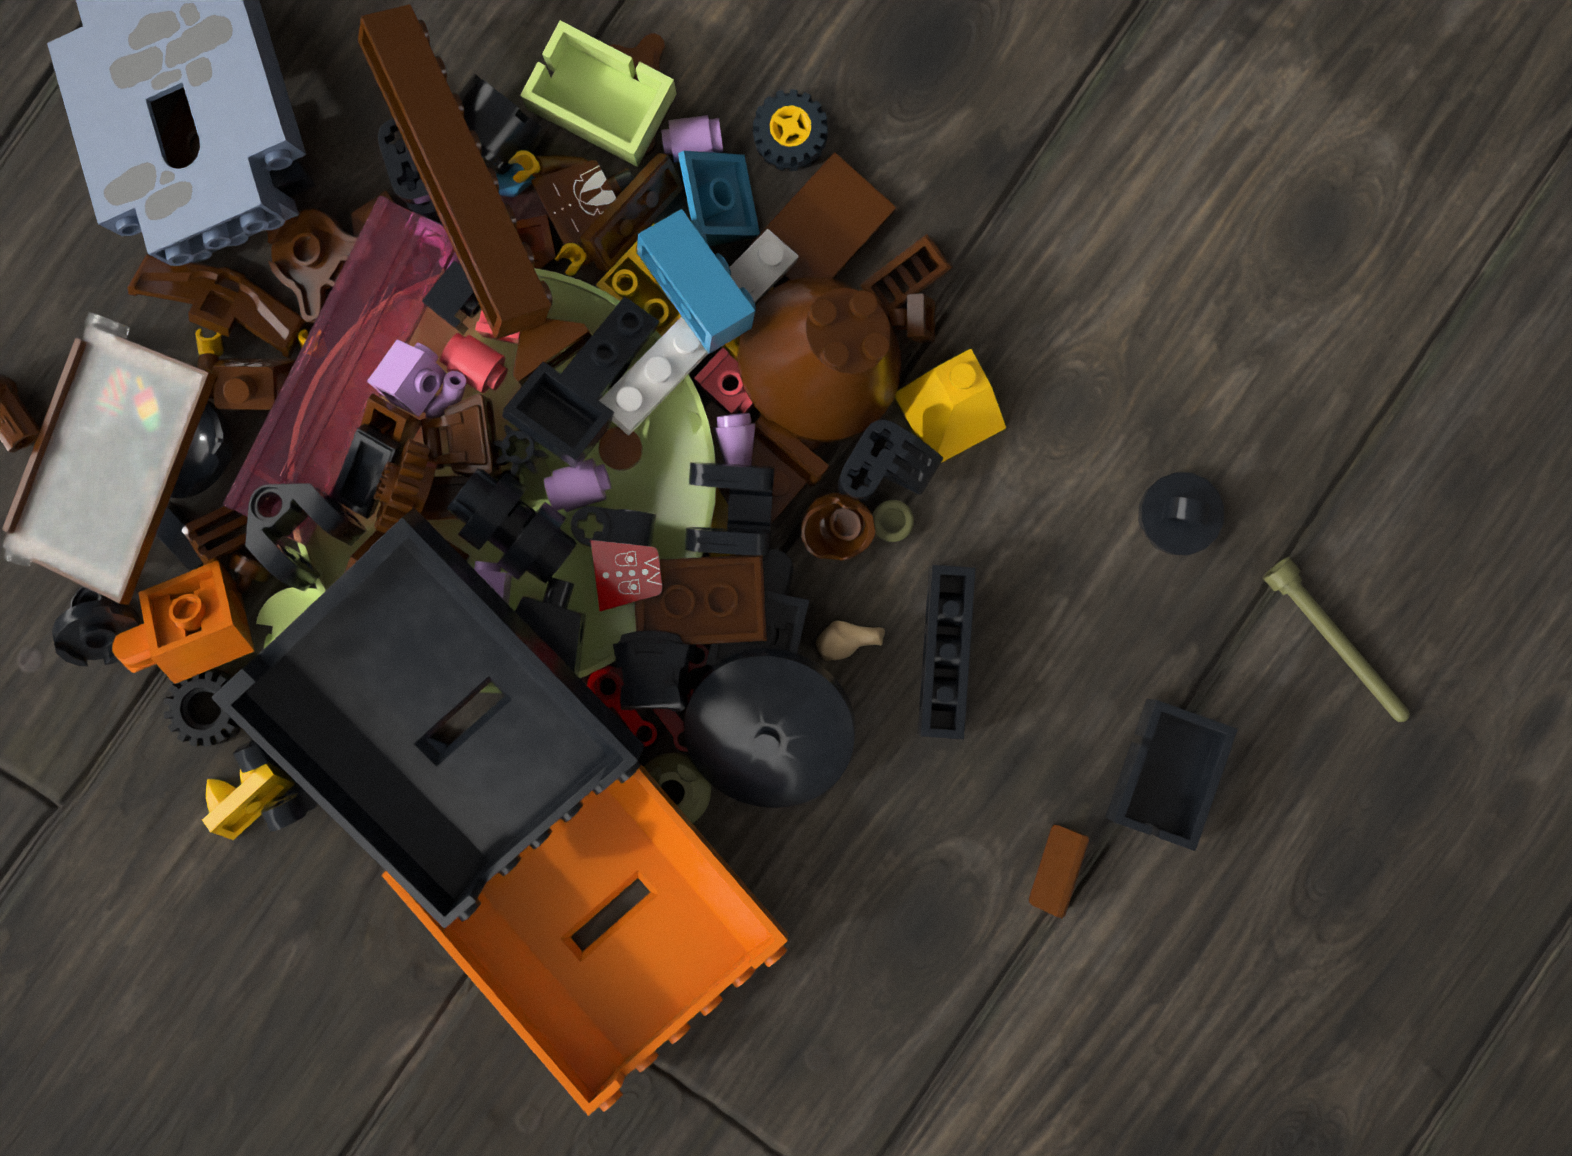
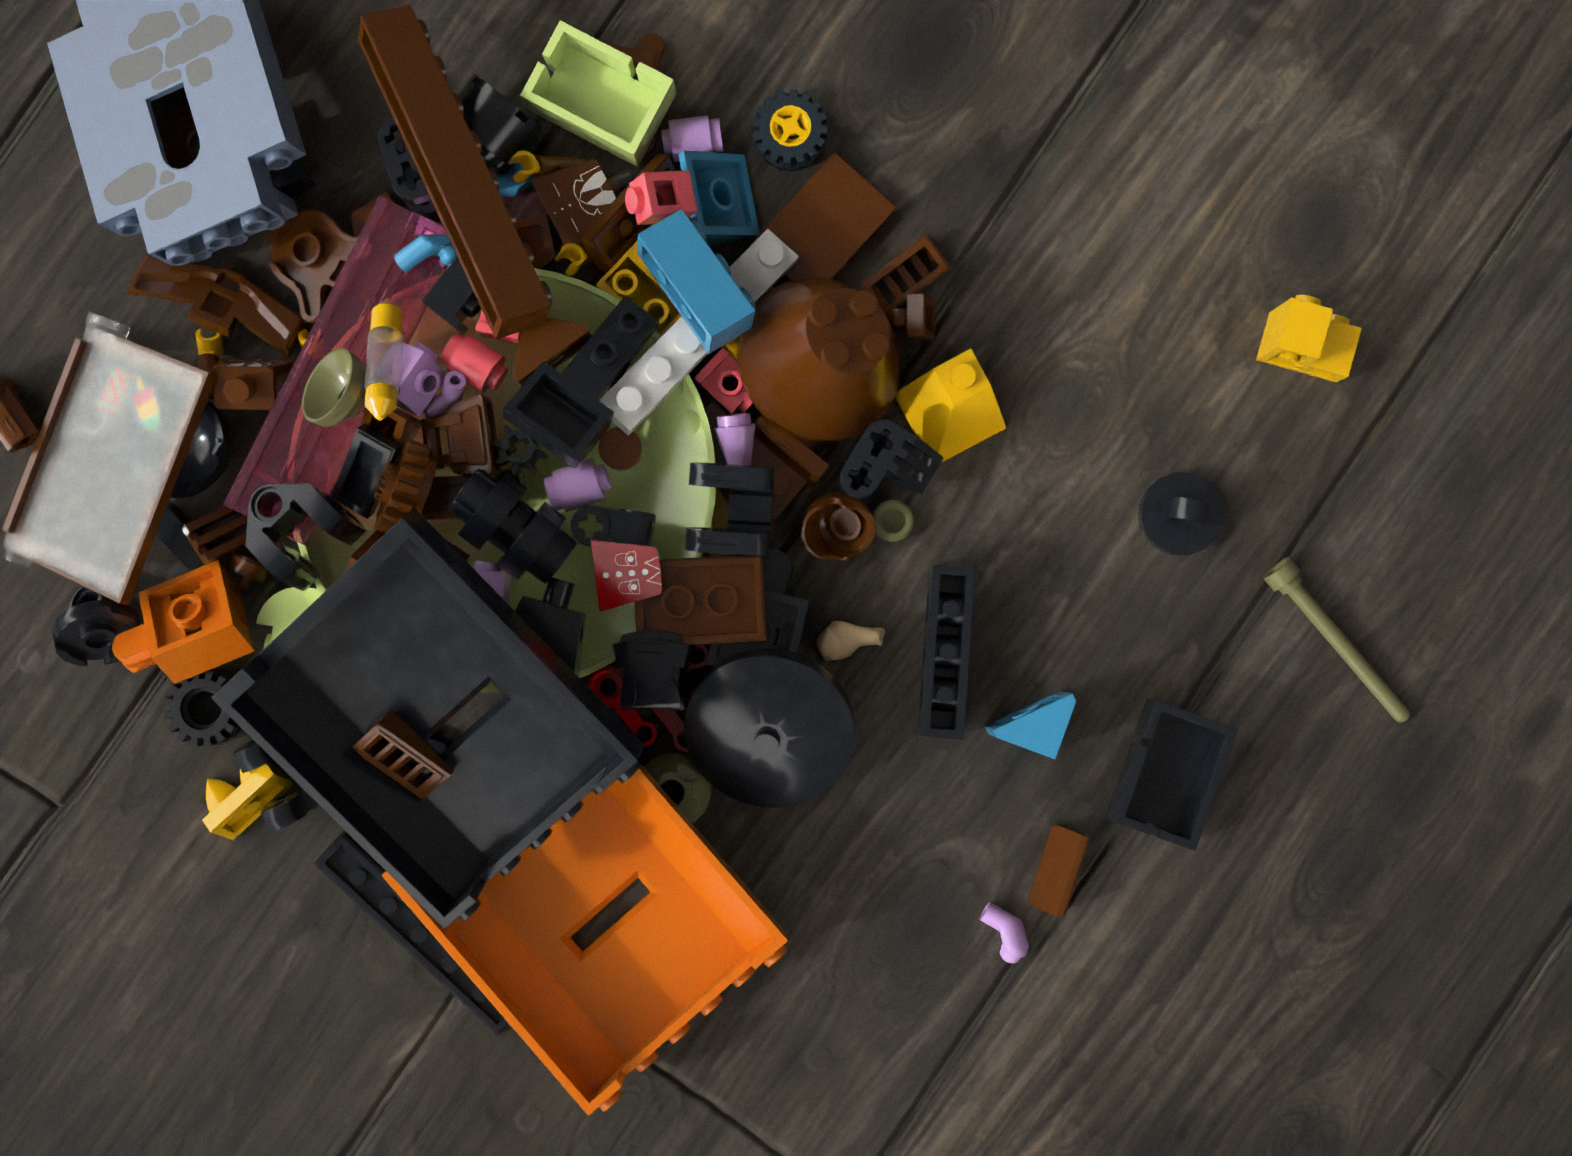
(334, 389): none -> olive piece
(362, 882): none -> black tile
(384, 360): none -> piece
(401, 736): none -> reddish brown slope
(425, 247): none -> dark azure arm
(659, 195): none -> coral brick
(1011, 929): none -> lavender arm
(1038, 725): none -> dark azure slope
(1309, 339): none -> yellow brick

